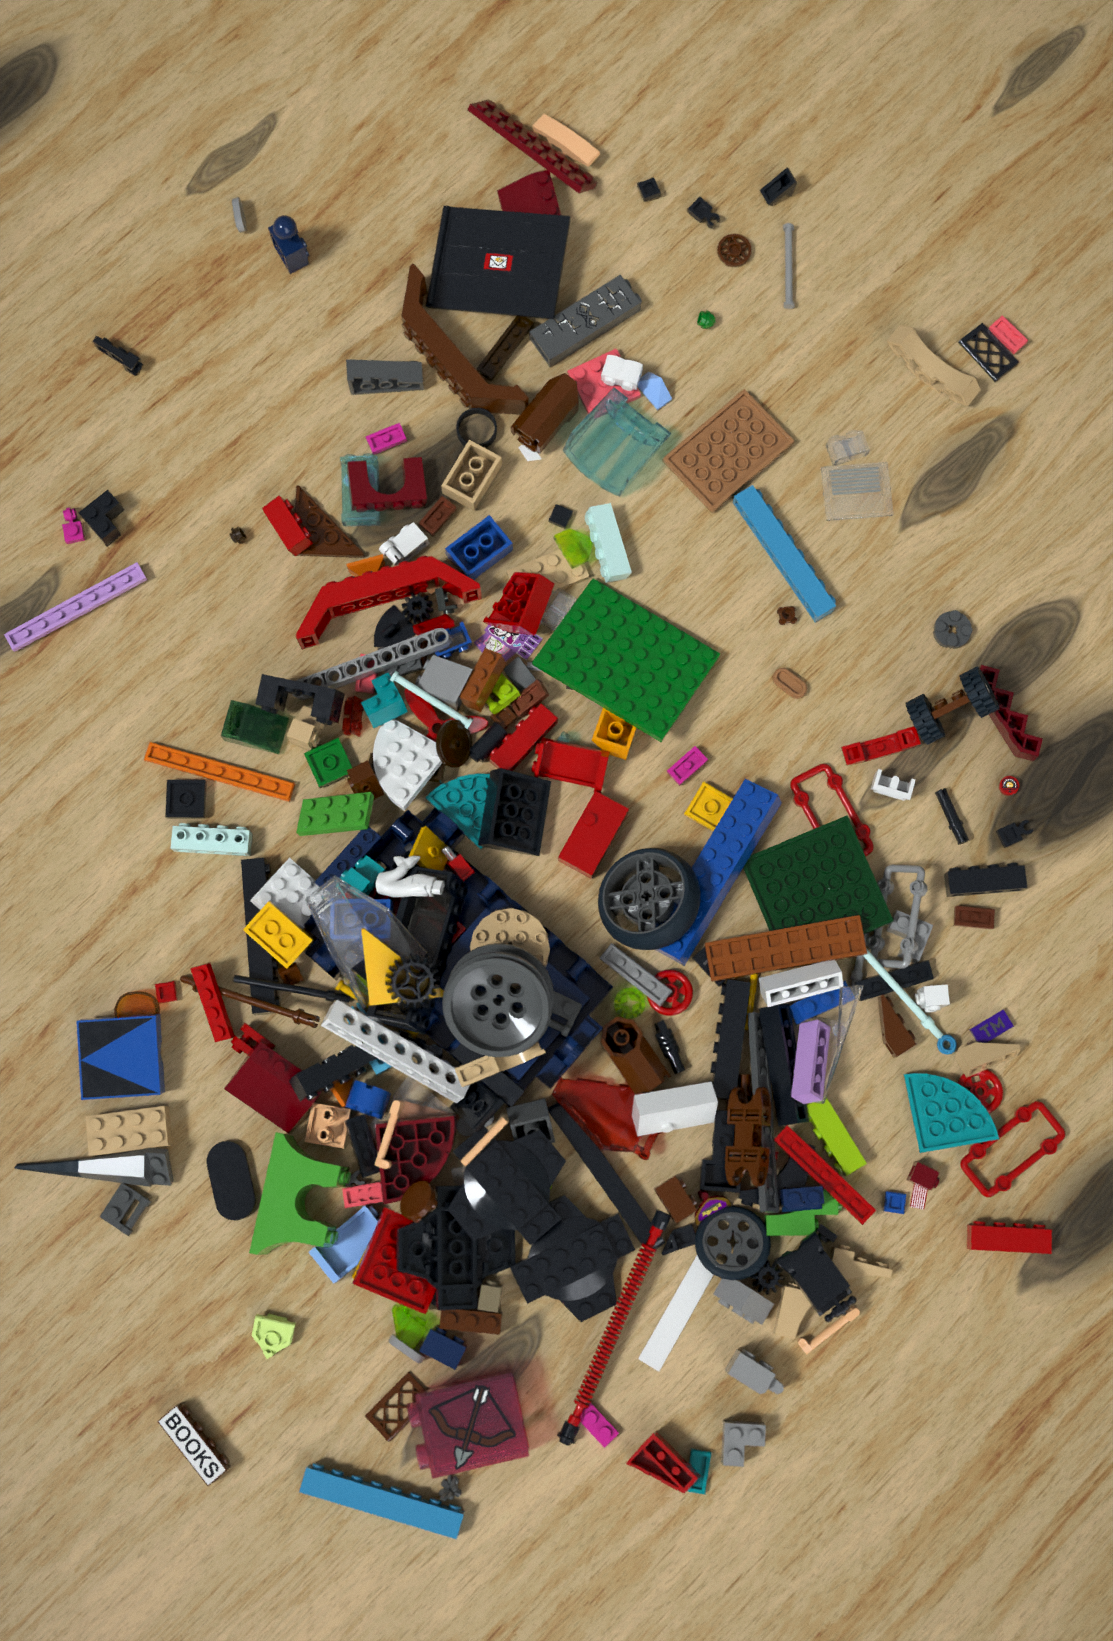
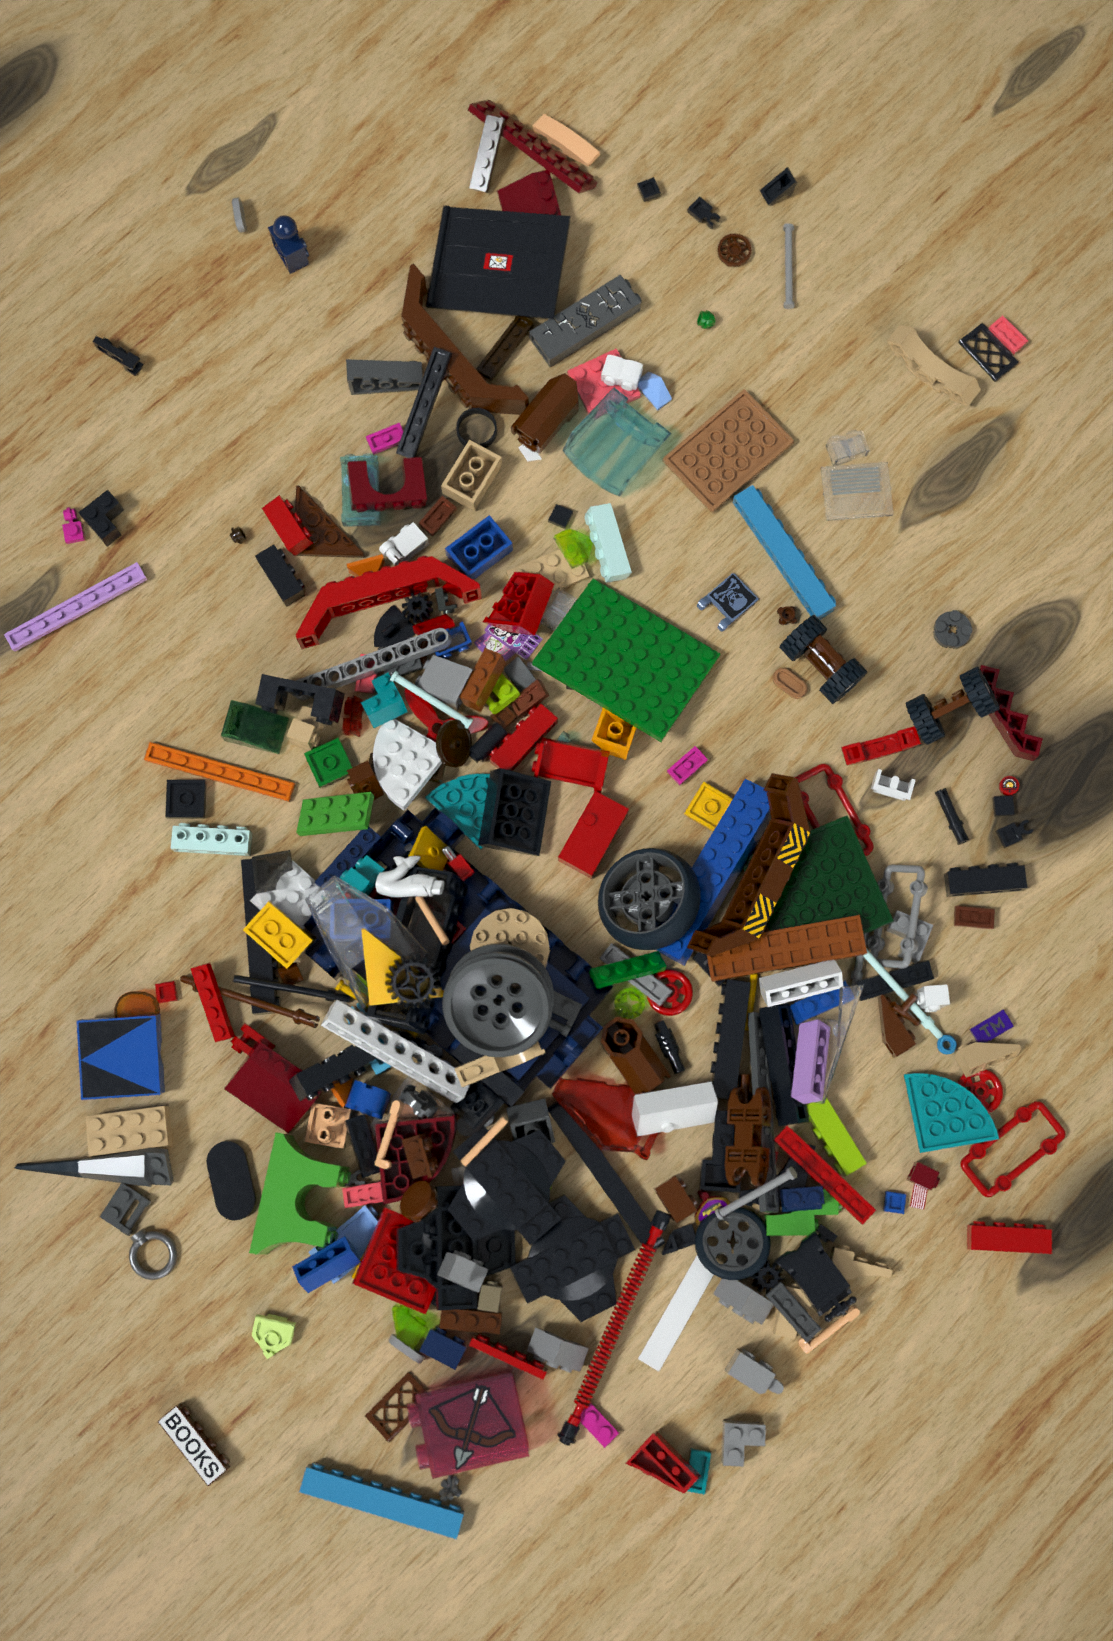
(140, 1238): none -> flat silver piece
(269, 869): none -> clear smoke tile
(281, 575): none -> black brick
(326, 1264): none -> blue brick
(420, 1156): none -> reddish brown bracket
(421, 1102): none -> dark grey plate
(424, 403): none -> black tile
(432, 920): none -> light nougat bar
(463, 1271): none -> light grey brick
(487, 153): none -> plate
(515, 1359): none -> red plate
(557, 1351): none -> light grey brick
(627, 969): none -> green plate
(730, 598): none -> flag
(765, 874): none -> reddish brown slope
(789, 1174): none -> light grey bar
(793, 1312): none -> dark grey tile
(840, 675): none -> black plate
(902, 1009): none -> reddish brown piece
(1003, 806): none -> black tile

